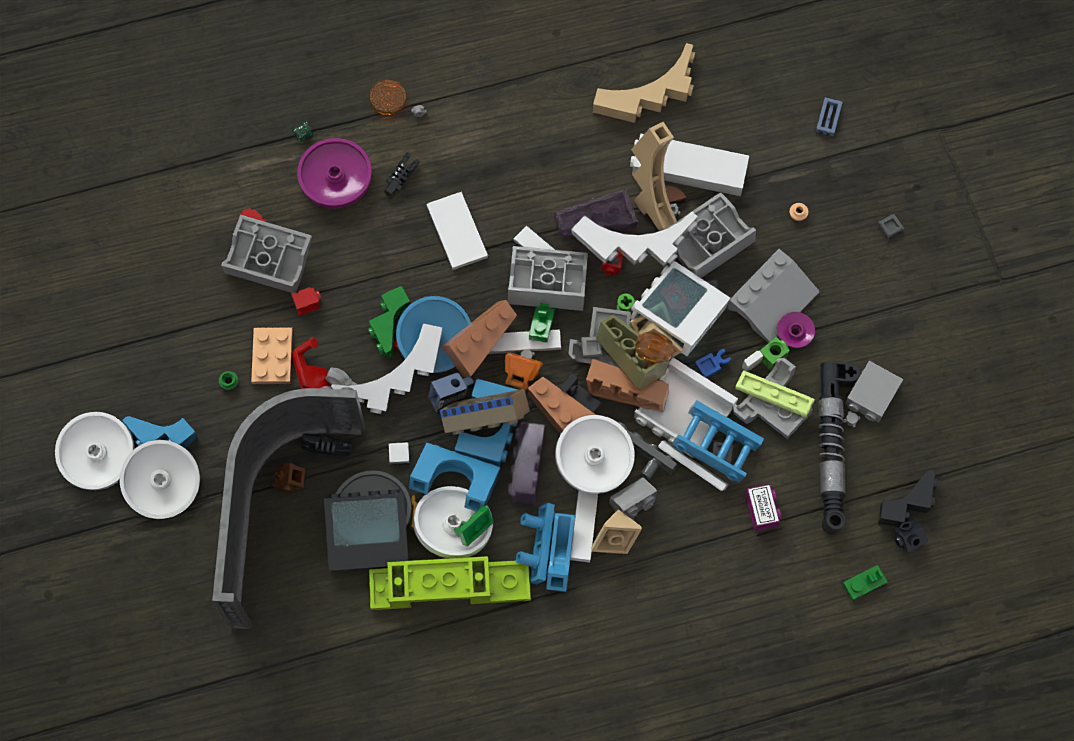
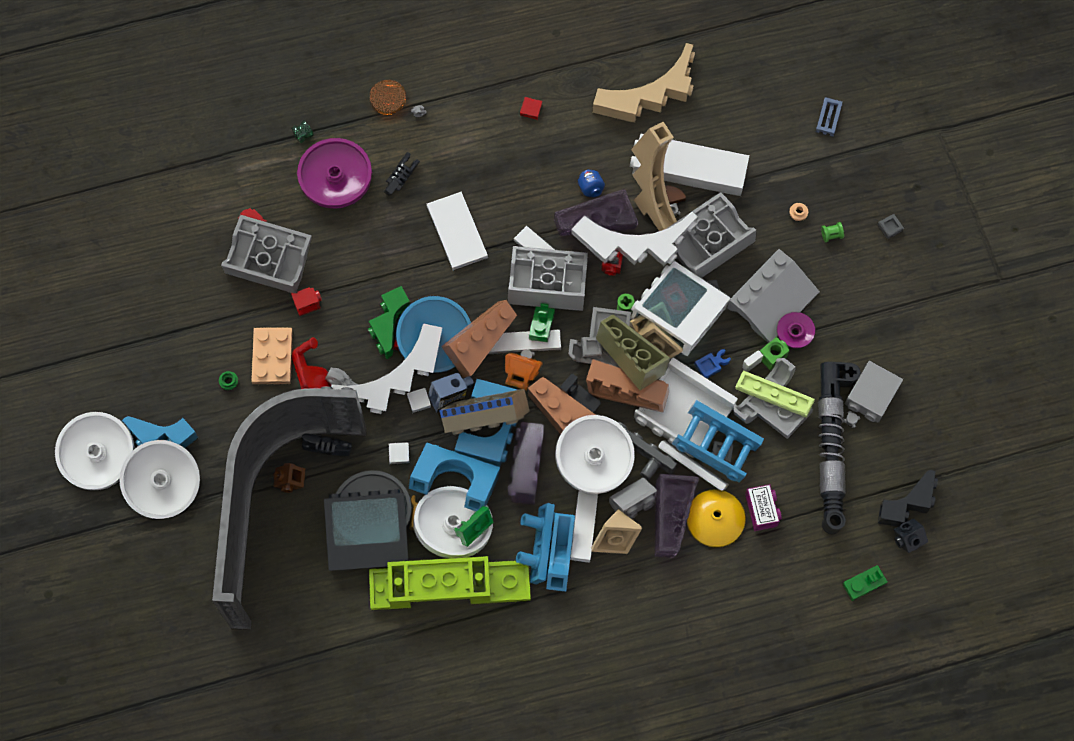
(418, 400): none -> white tile
(531, 108): none -> red tile
(591, 183): none -> blue head
(654, 347): clear orange tile -> none
(672, 511): none -> clear purple wedge
(716, 530): none -> yellow dish
(832, 232): none -> bright green bush

